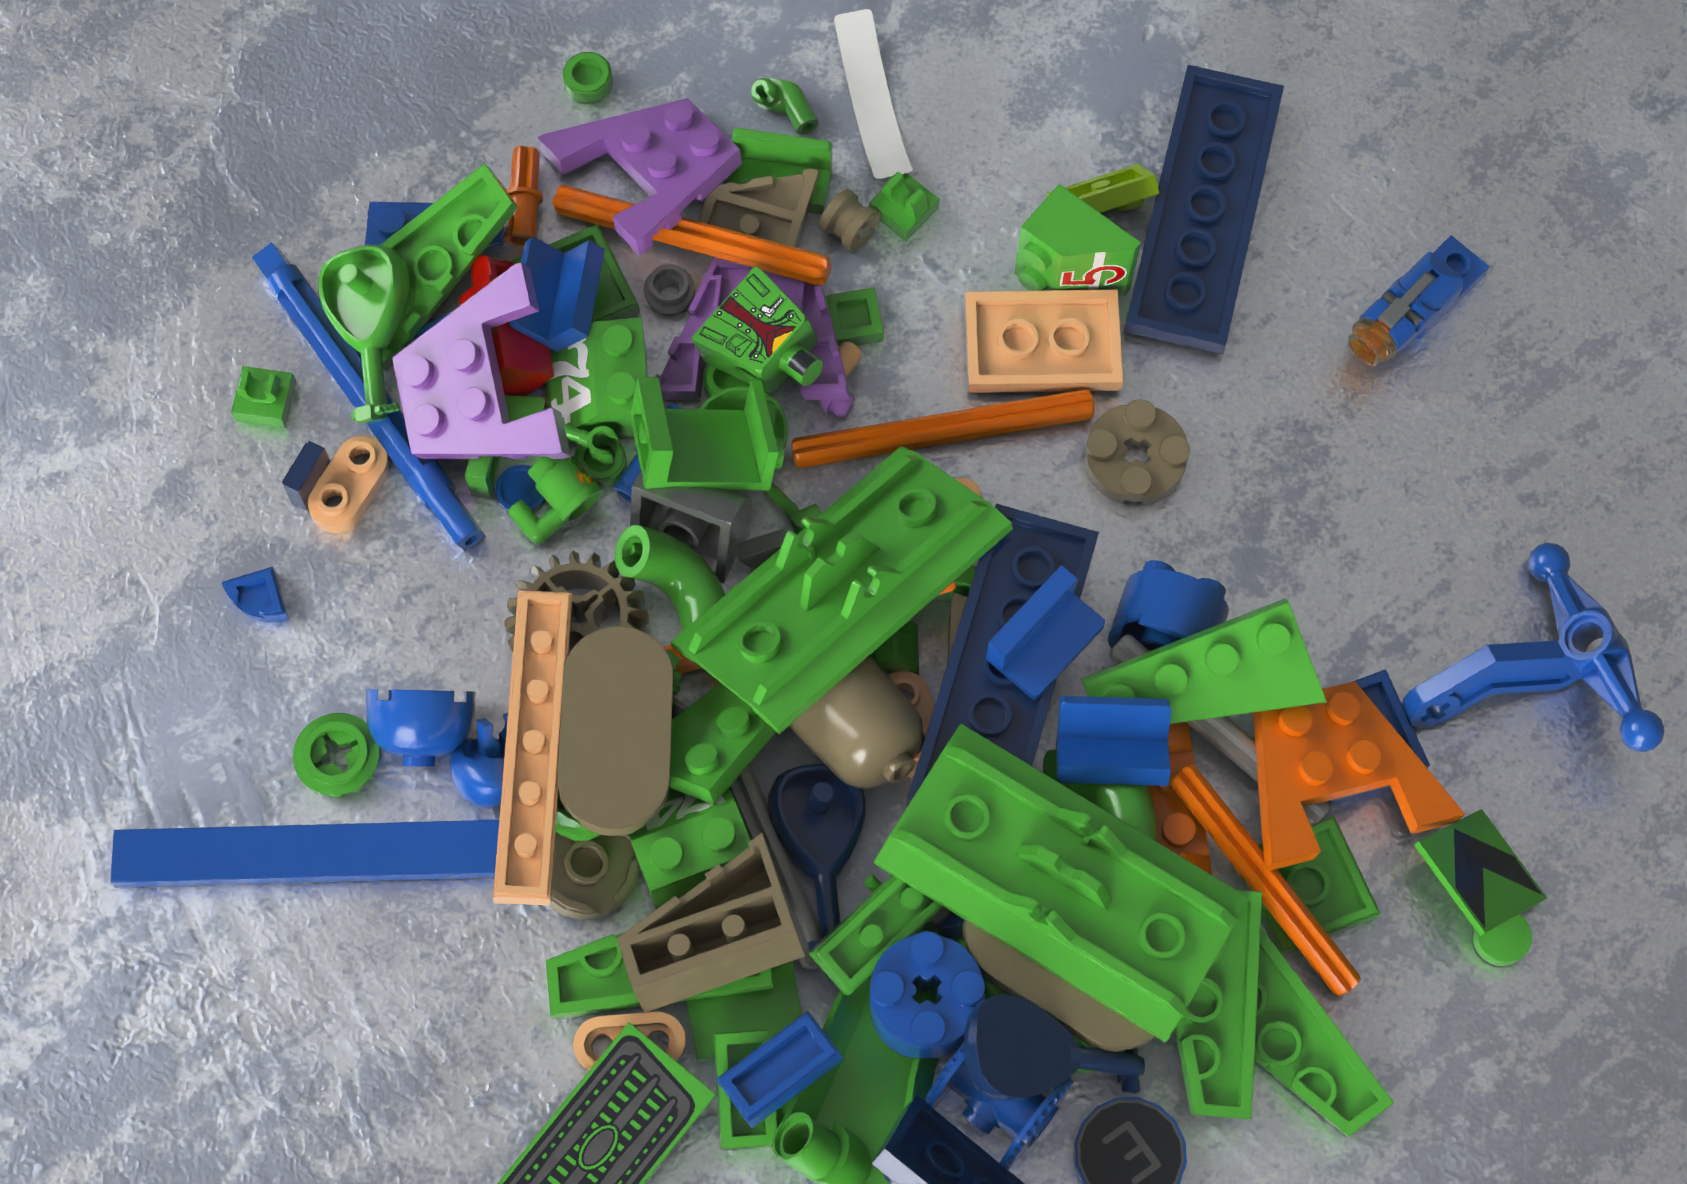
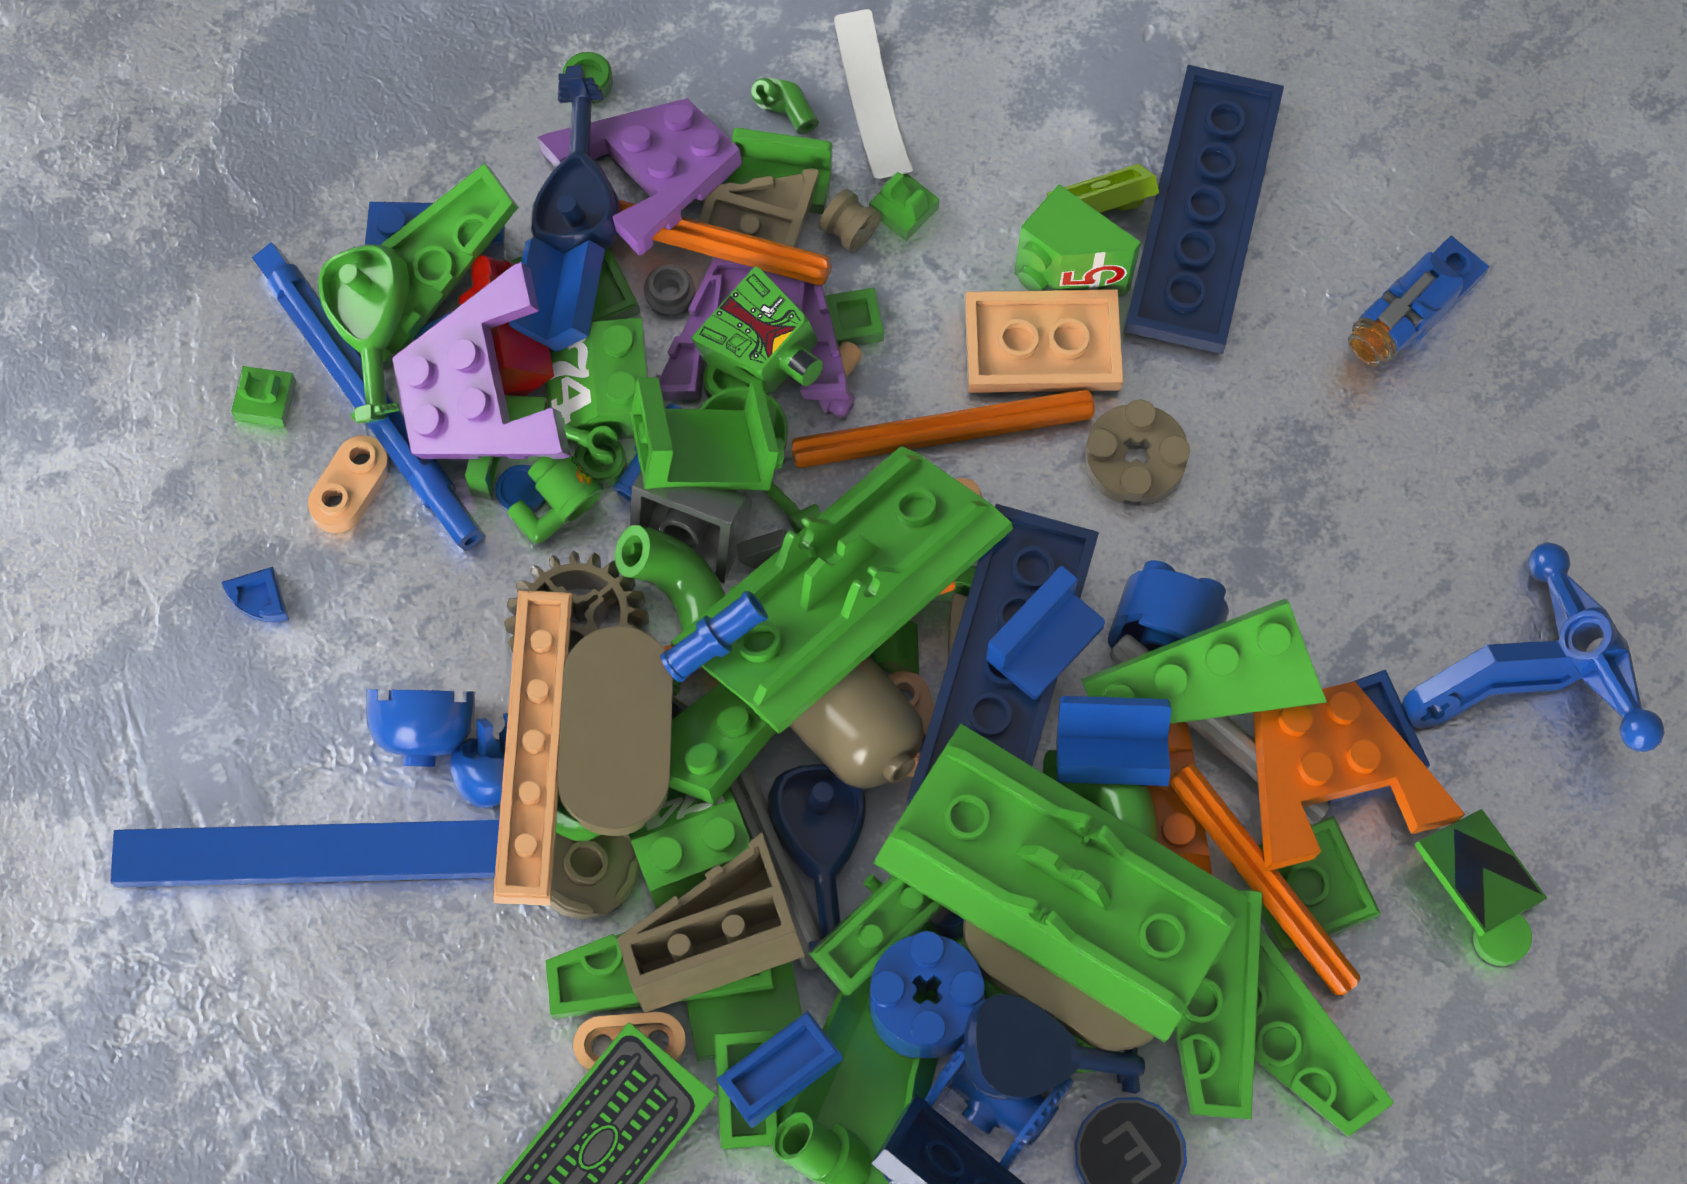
(305, 473): dark blue tile -> none
(312, 751): bright green gear -> none
(525, 194): orange axle -> none
(576, 196): none -> dark blue piece
(714, 636): none -> blue pin

